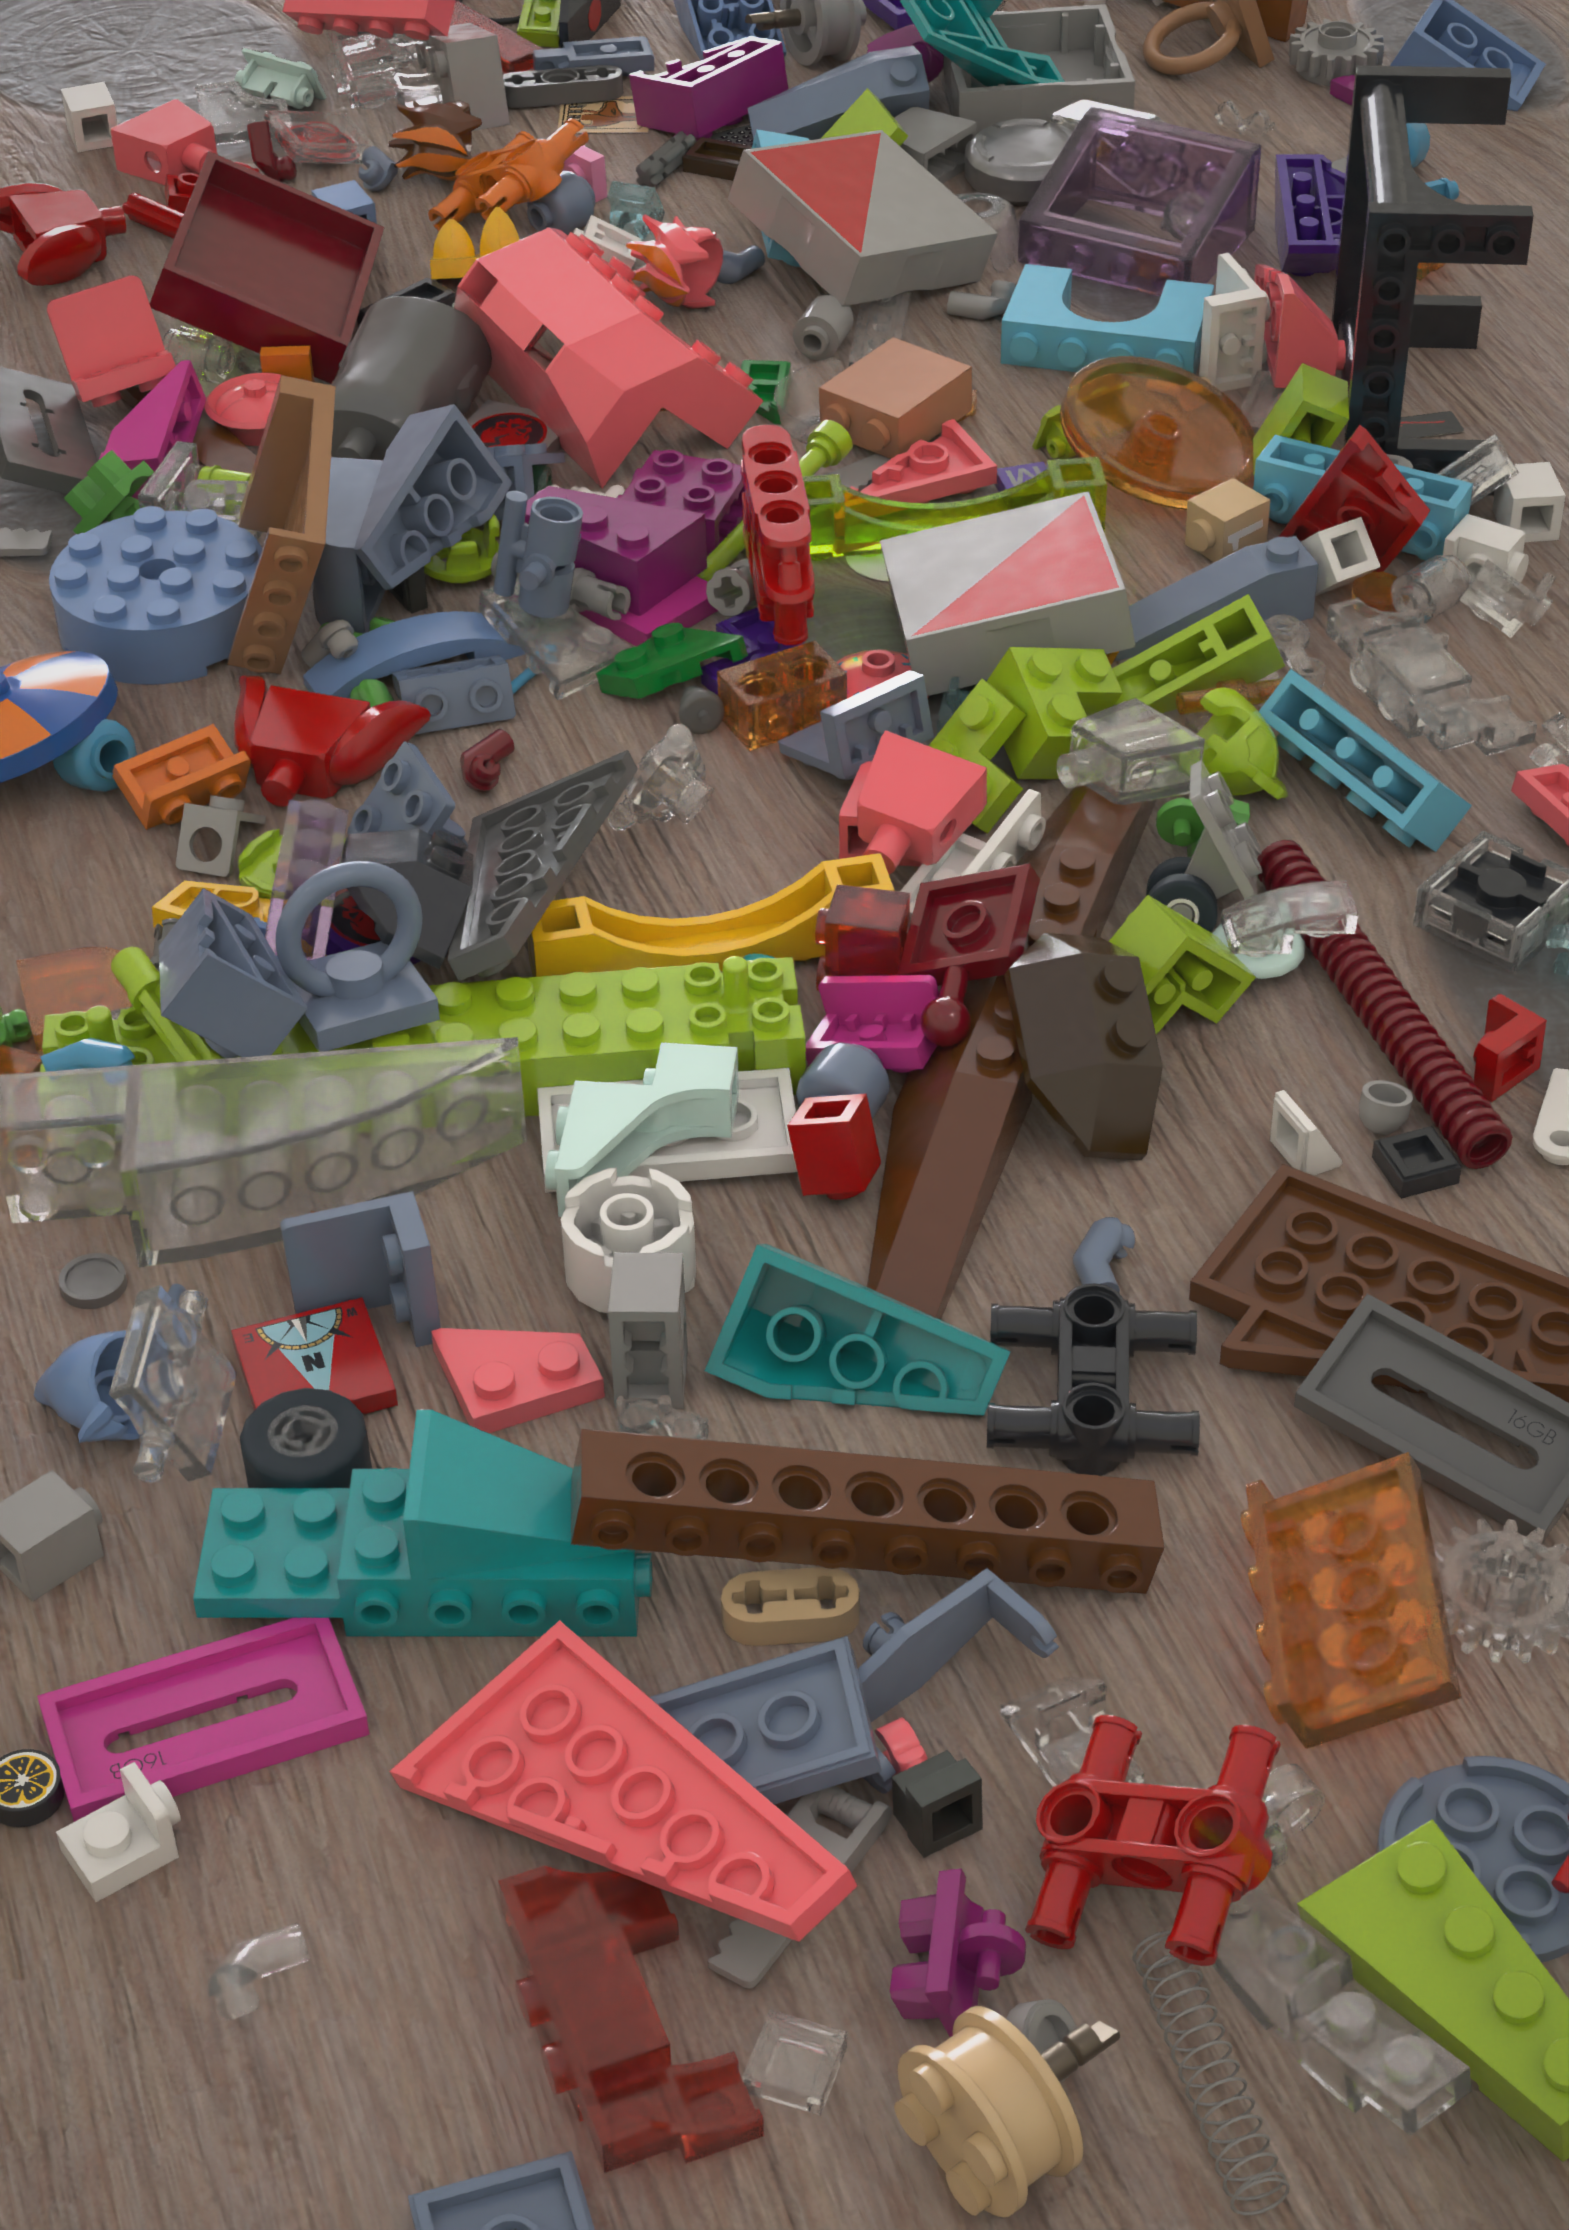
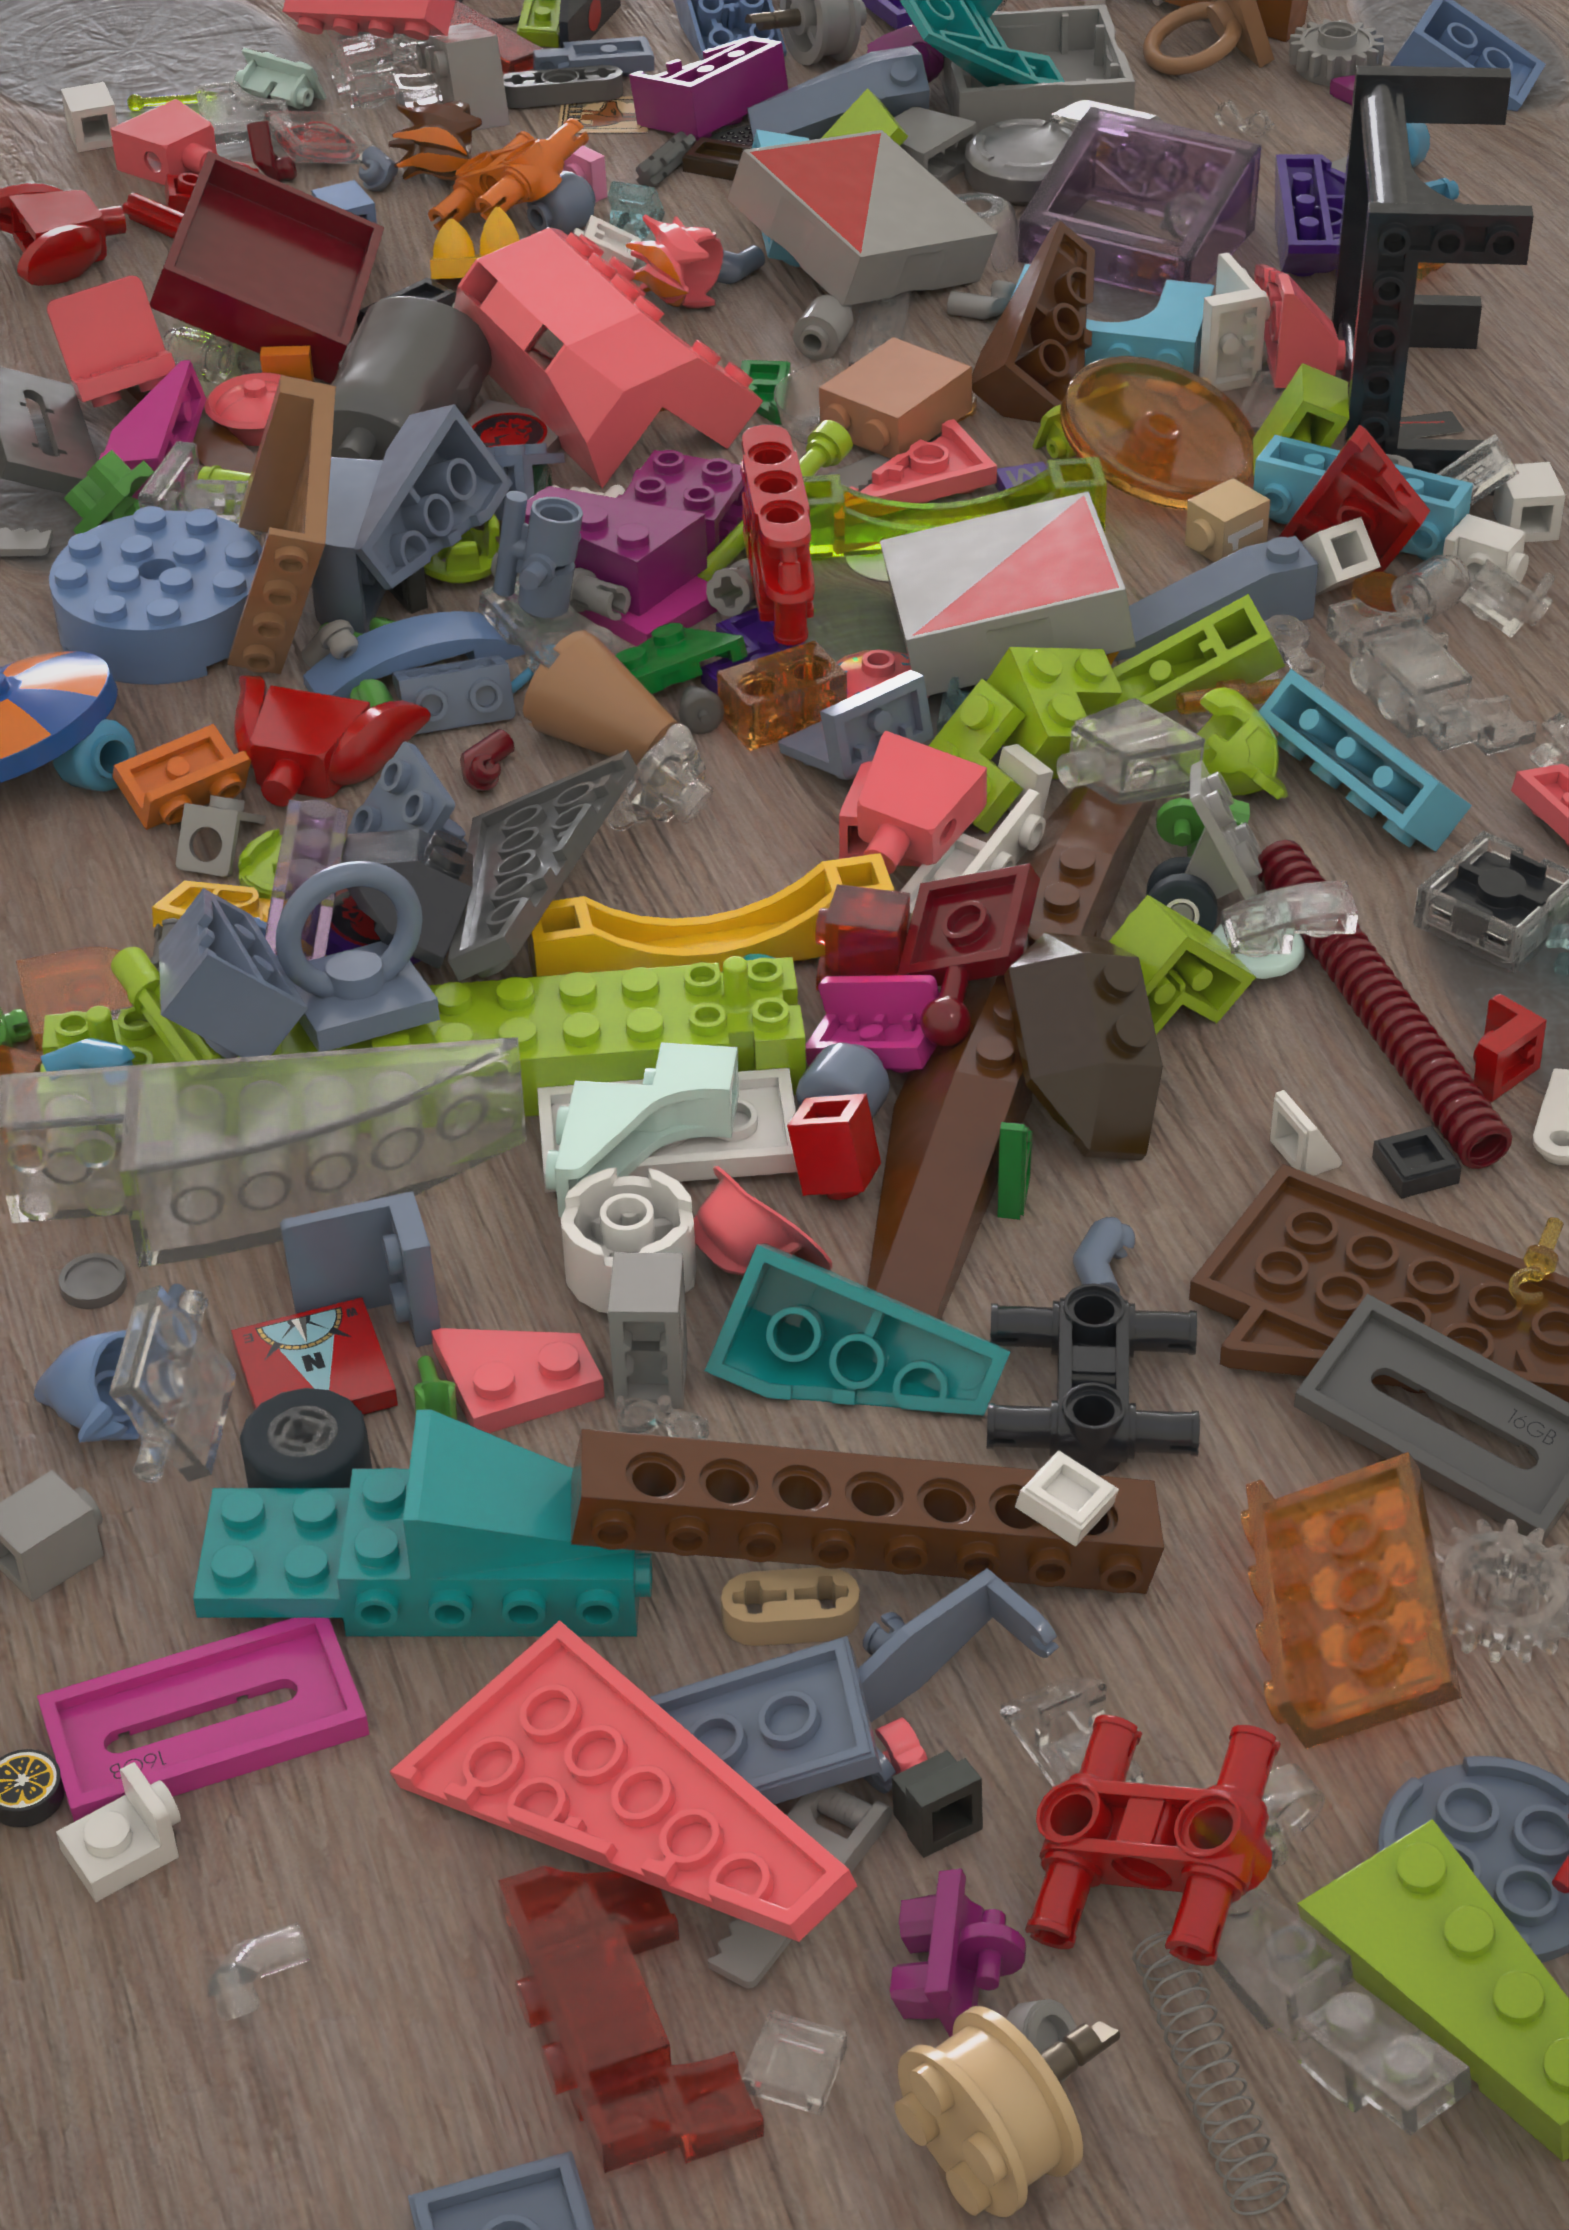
(136, 102): none -> clear neon green hinge
(433, 1392): none -> bright green hand
(594, 701): none -> medium nougat cone
(735, 1222): none -> coral piece
(1014, 1169): none -> green tile
(1026, 771): none -> white tile
(1041, 331): none -> reddish brown wedge
(1066, 1498): none -> white tile
(1384, 1106): light grey hinge -> none
(1540, 1260): none -> clear yellow hand

